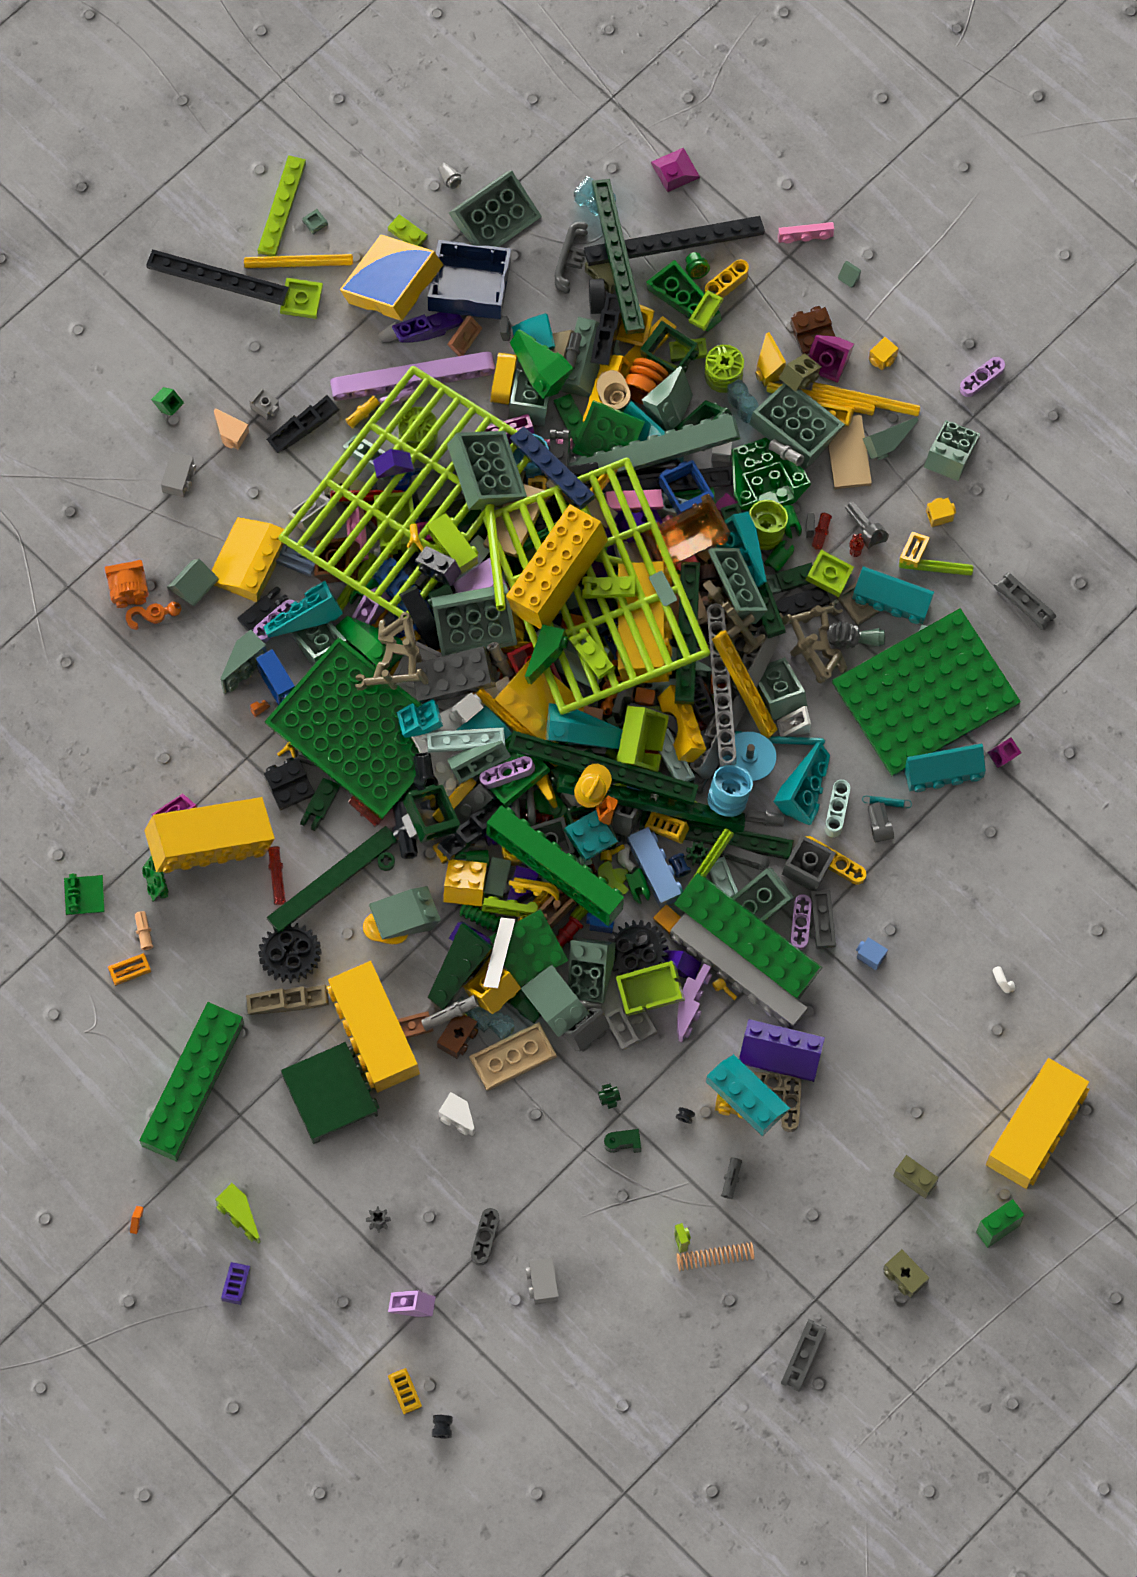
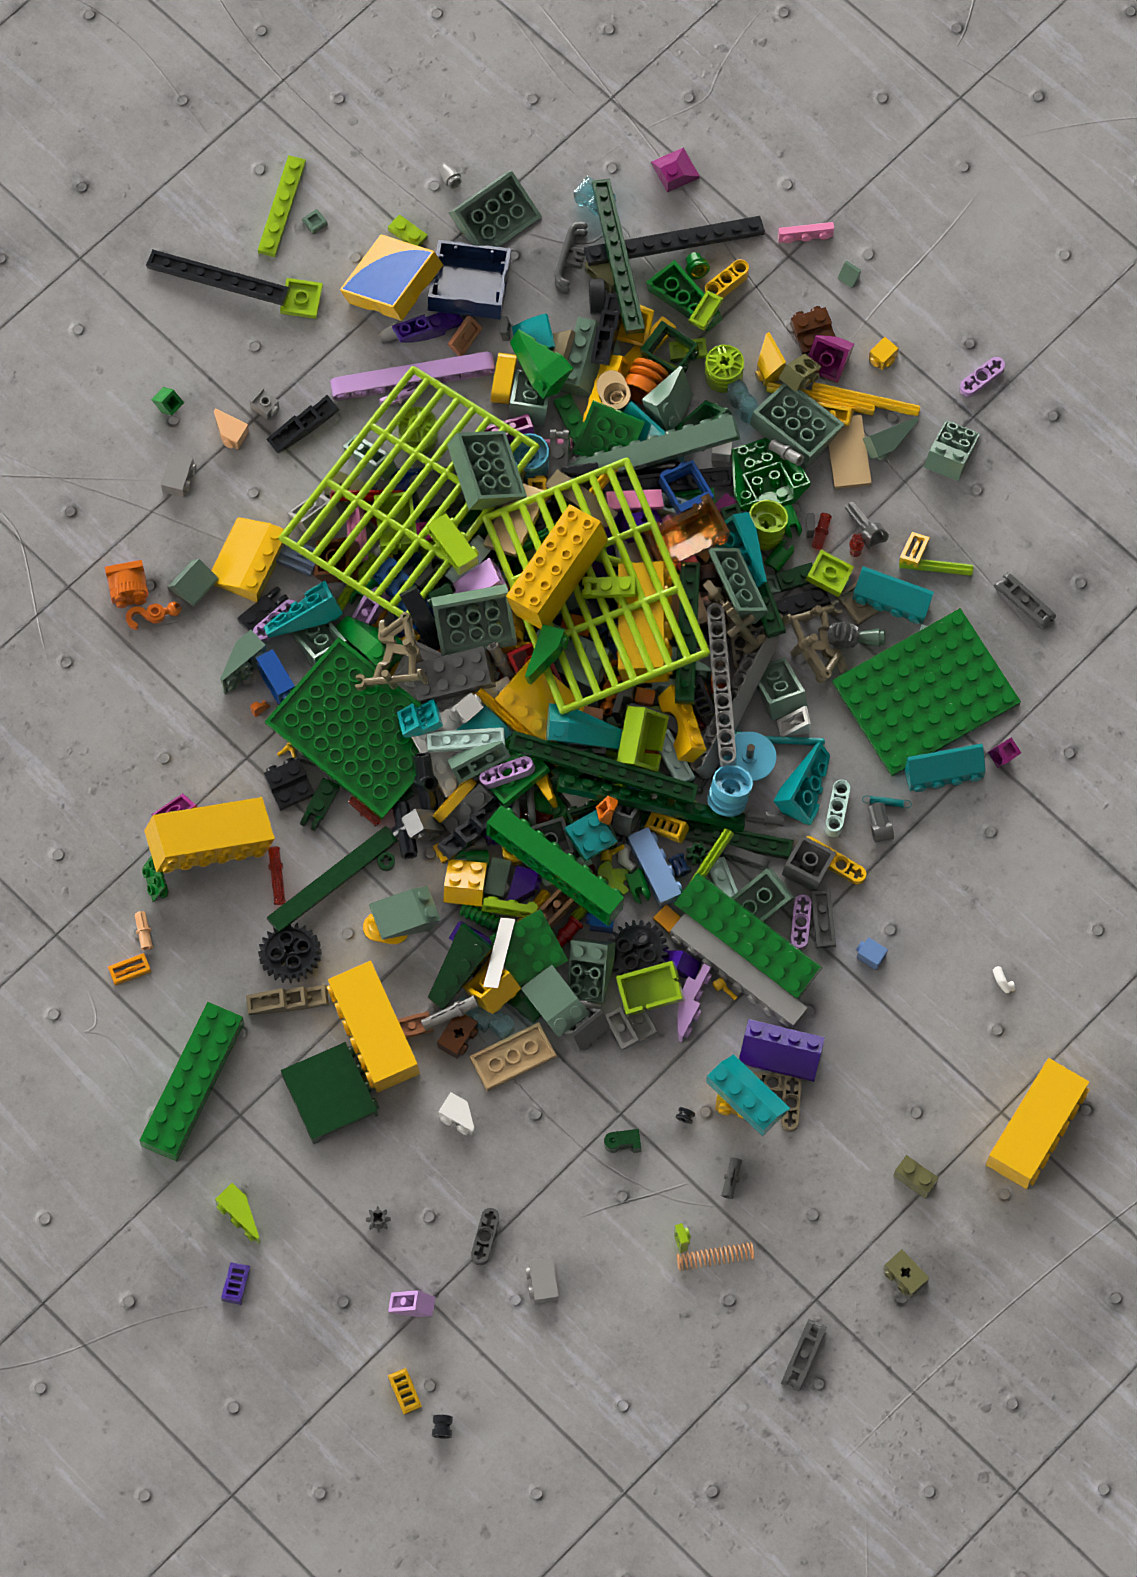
(84, 894): green hinge -> none
(135, 1220): orange tile -> none
(298, 261): yellow axle -> none
(362, 412): yellow pin -> none
(393, 463): dark purple slope -> none
(414, 537): yellow bar -> none
(435, 831): dark green window -> none
(438, 566): black brick -> none
(495, 557): lime piece -> none
(538, 887): yellow piece -> none
(552, 467): dark blue plate -> none
(573, 348): dark grey axle -> none
(591, 654): lime plate -> none
(592, 785): yellow piece -> none
(609, 1096): dark green gear -> none
(662, 588): sand green sticker -> none
(744, 684): yellow tile -> none
(940, 511): yellow brick -> none
(1000, 1223): green brick -> none

